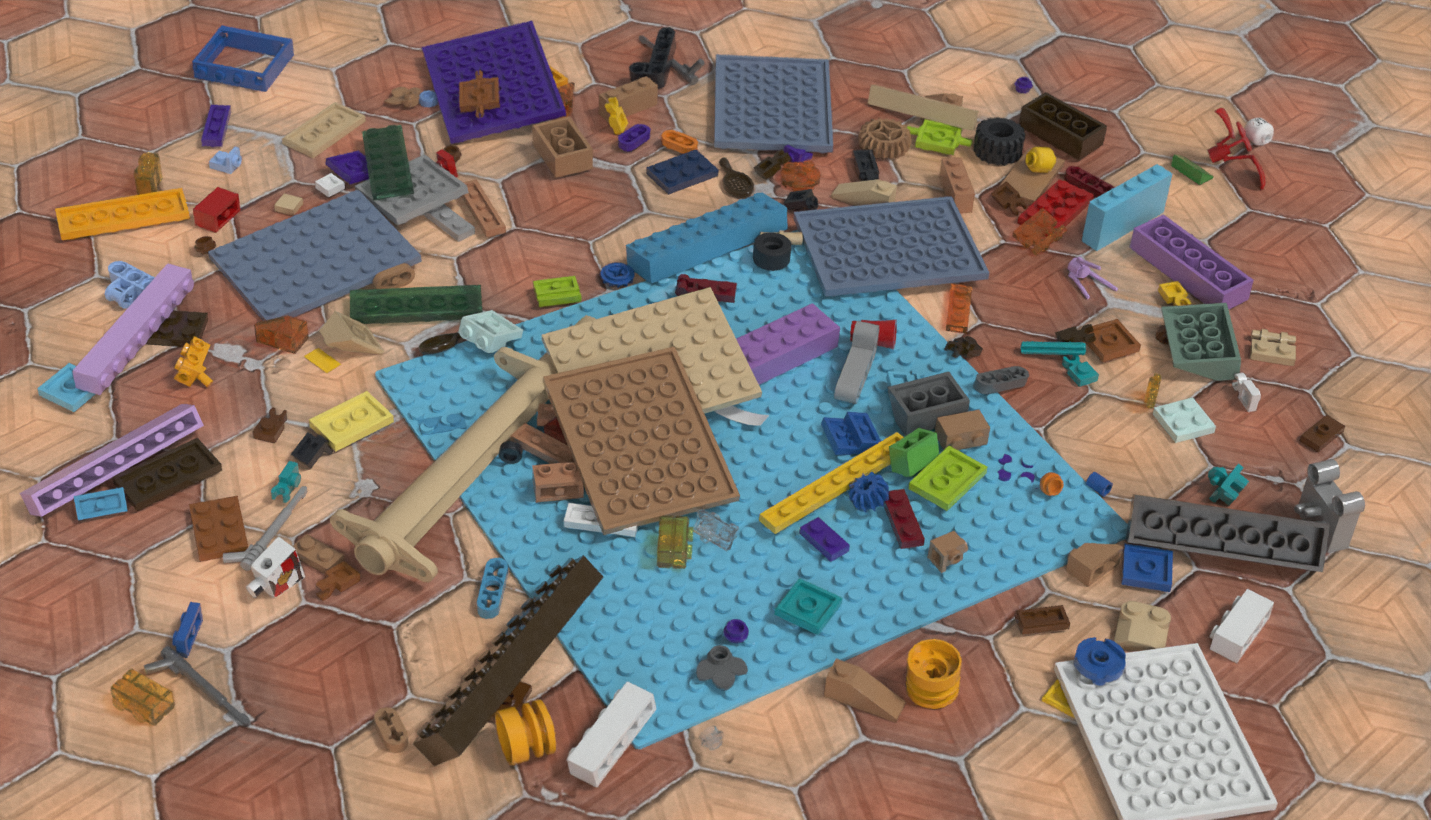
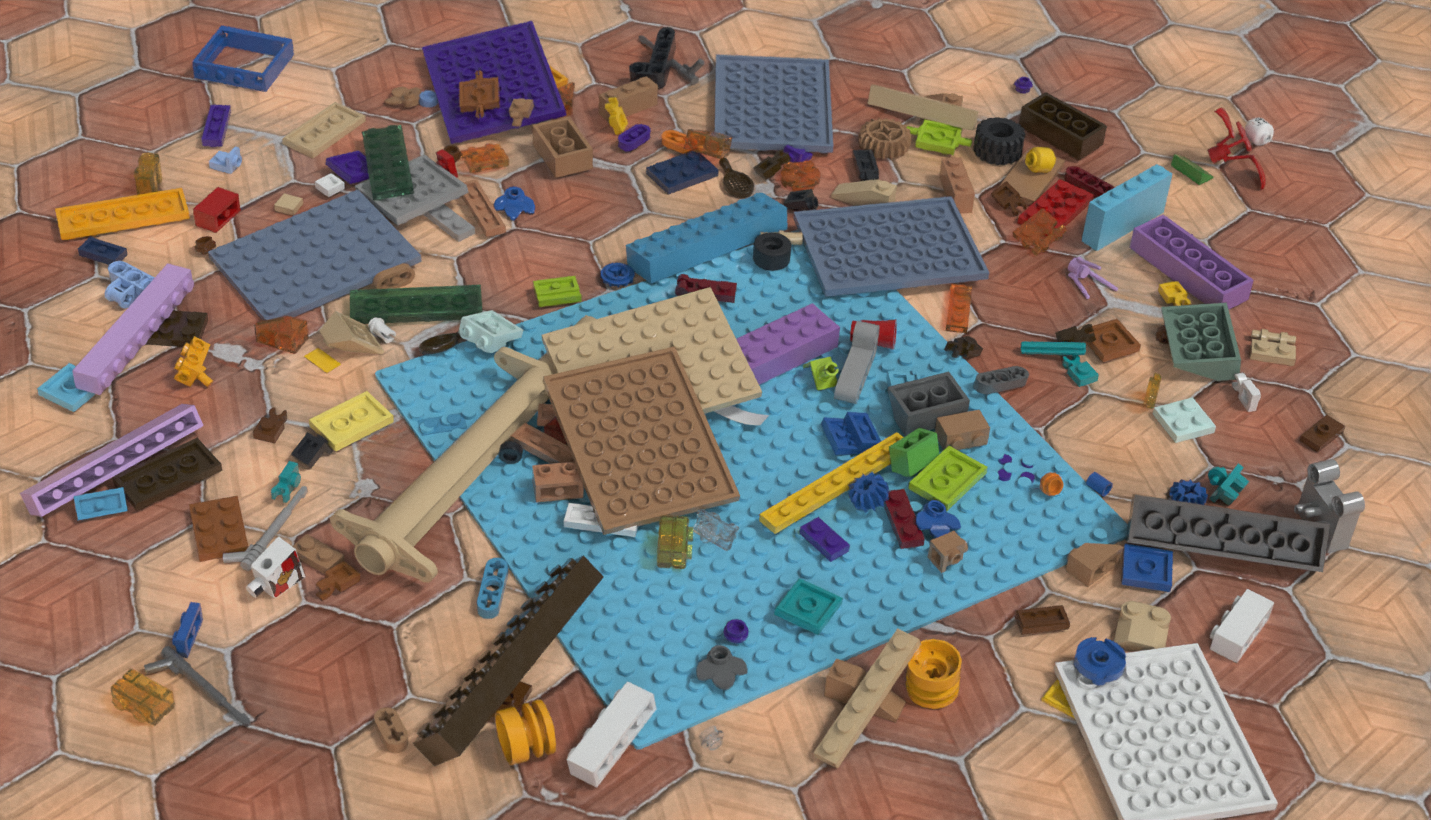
(102, 251): none -> dark blue plate
(377, 326): none -> white pin
(485, 158): none -> clear orange plate
(515, 204): none -> blue plate
(520, 109): none -> medium nougat plate
(708, 143): none -> clear orange slope
(823, 372): none -> lime bracket
(867, 698): none -> tan plate
(936, 519): none -> blue plate
(1179, 488): none -> blue gear

